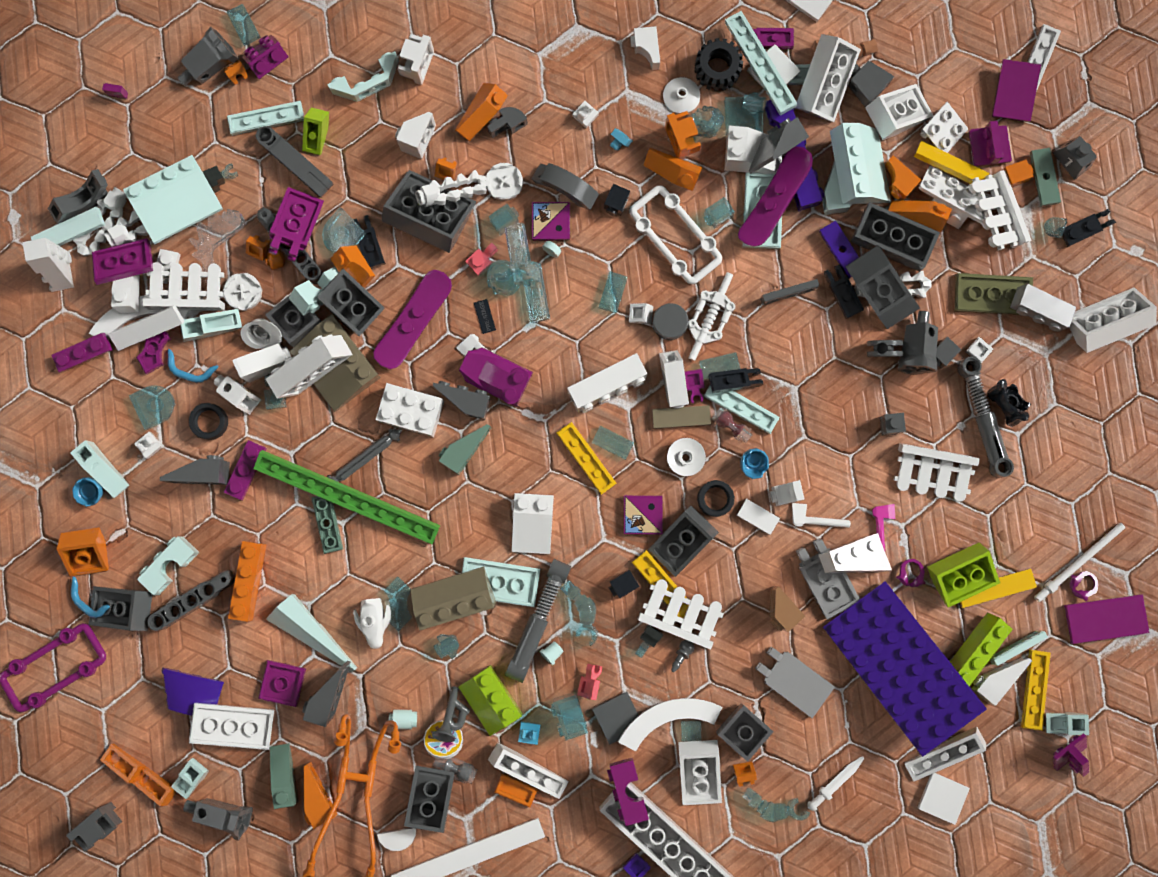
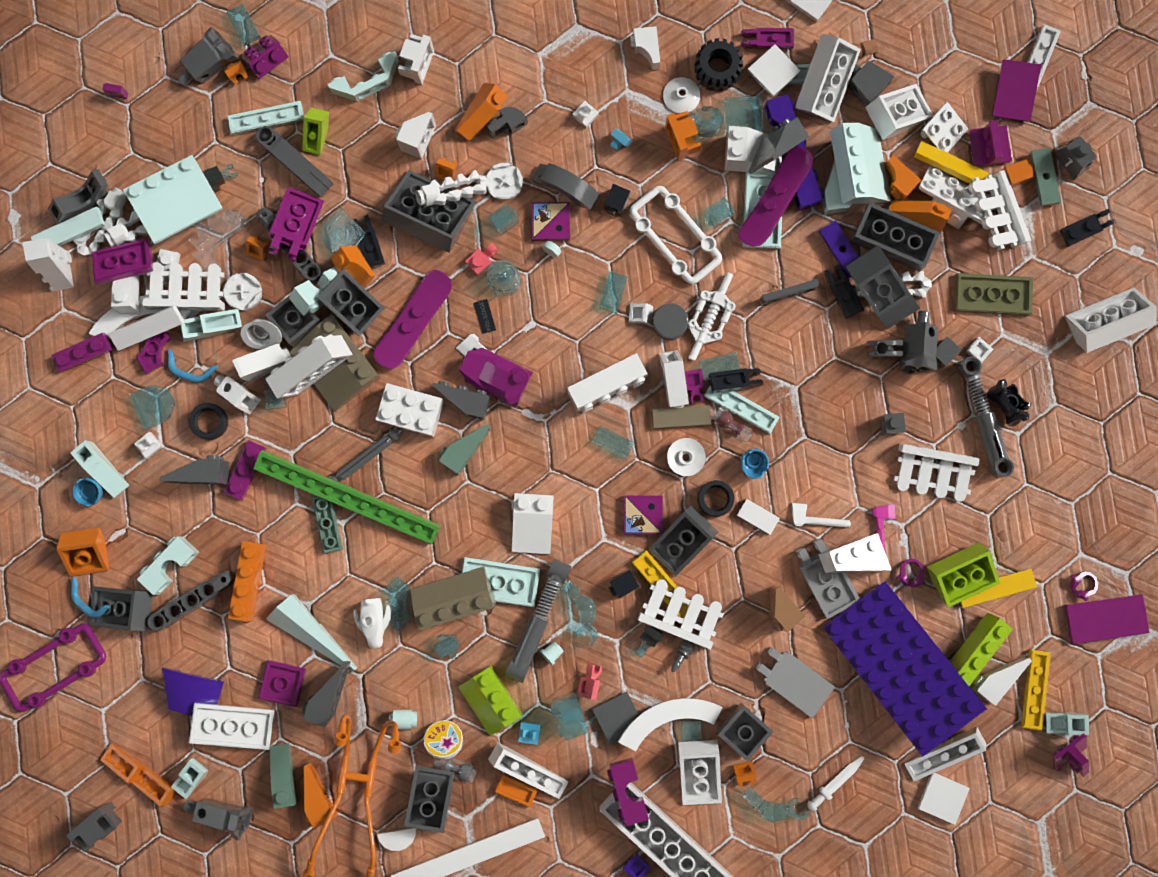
(275, 261): orange piece -> none
(444, 732): dark grey piece -> none
(527, 272): clear light blue bracket -> none
(586, 458): yellow tile -> none
(673, 169): orange slope -> none
(753, 103): clear light blue piece -> none
(760, 63): light aqua plate -> none
(787, 493): white arch -> none
(1018, 647): light aqua tile -> none
(1043, 307): brick -> none
(1052, 586): white bar -> none
(1055, 226): clear light blue tile -> none

